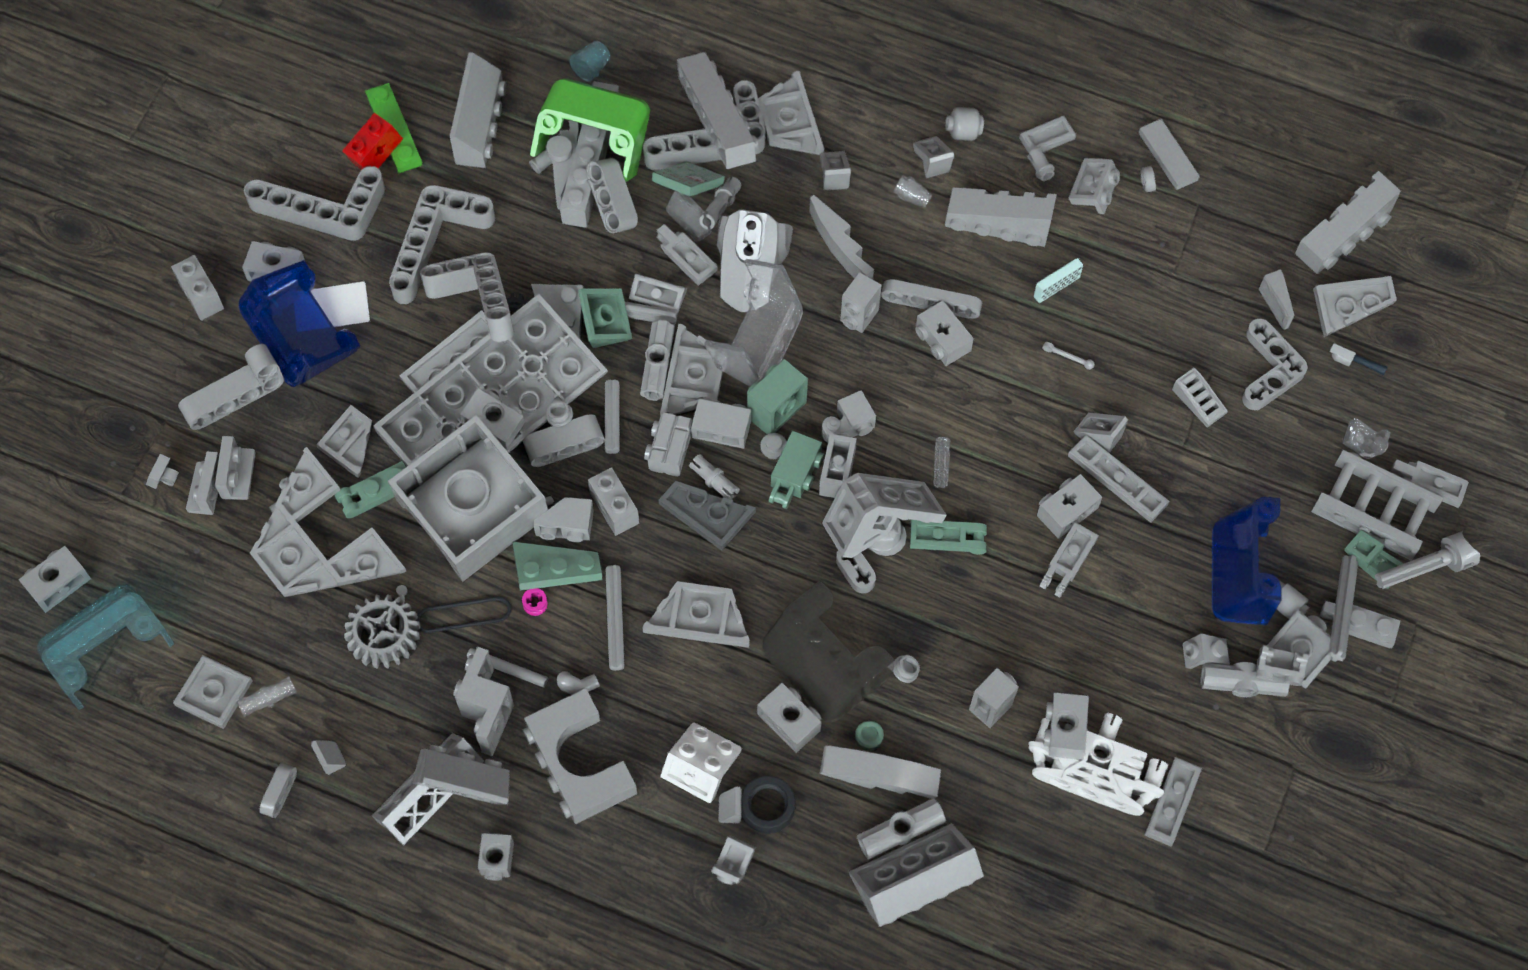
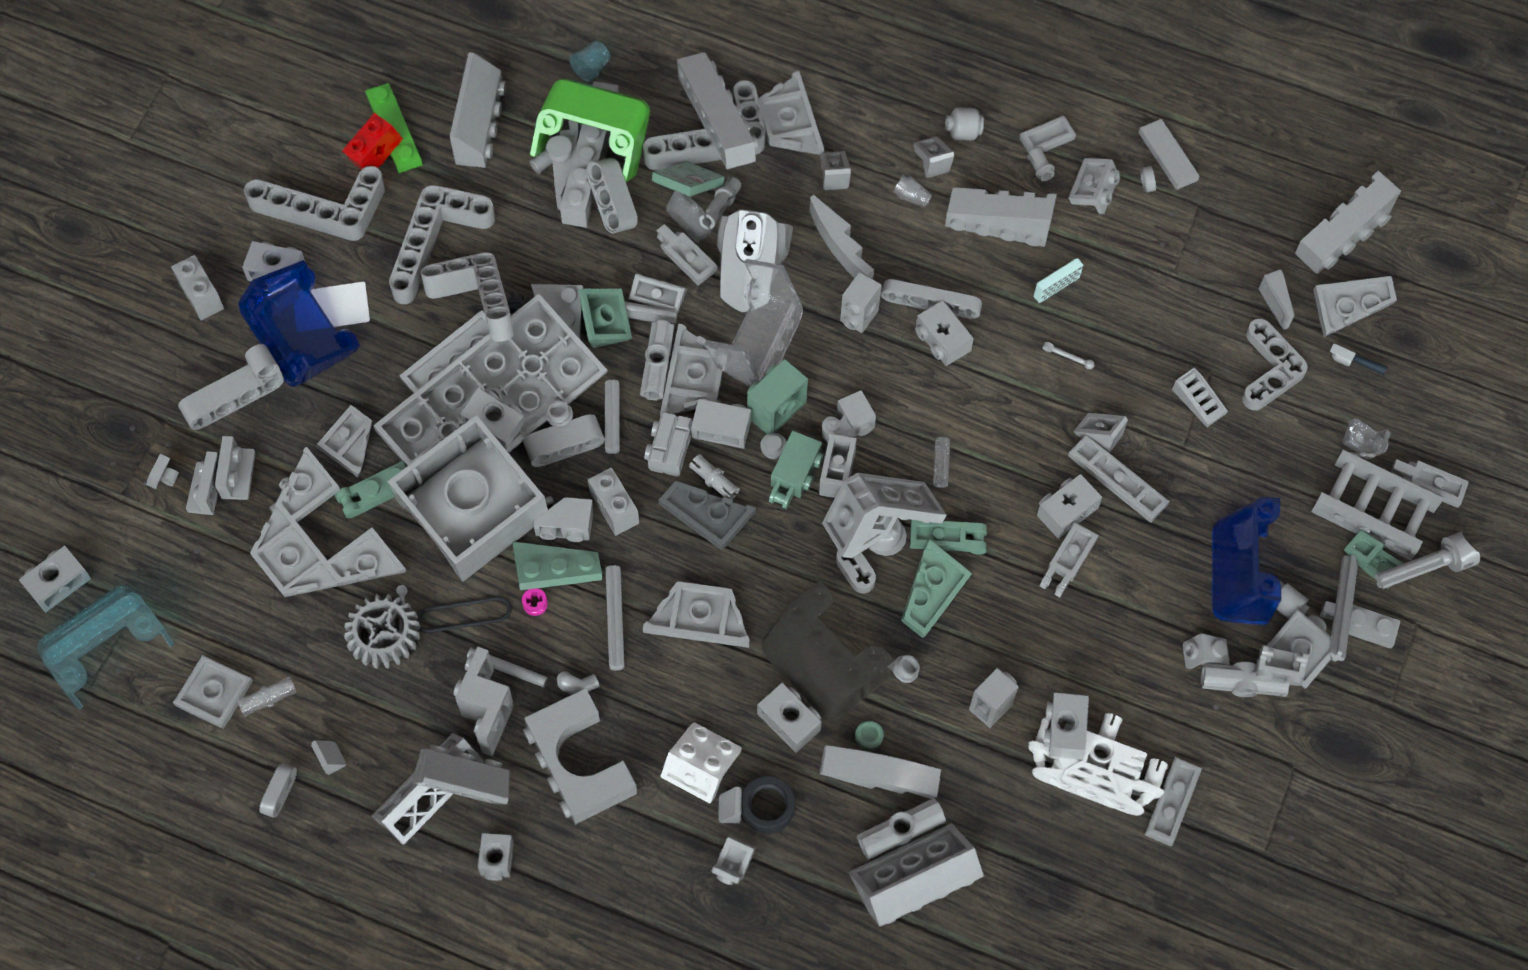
(933, 588): none -> sand green wing

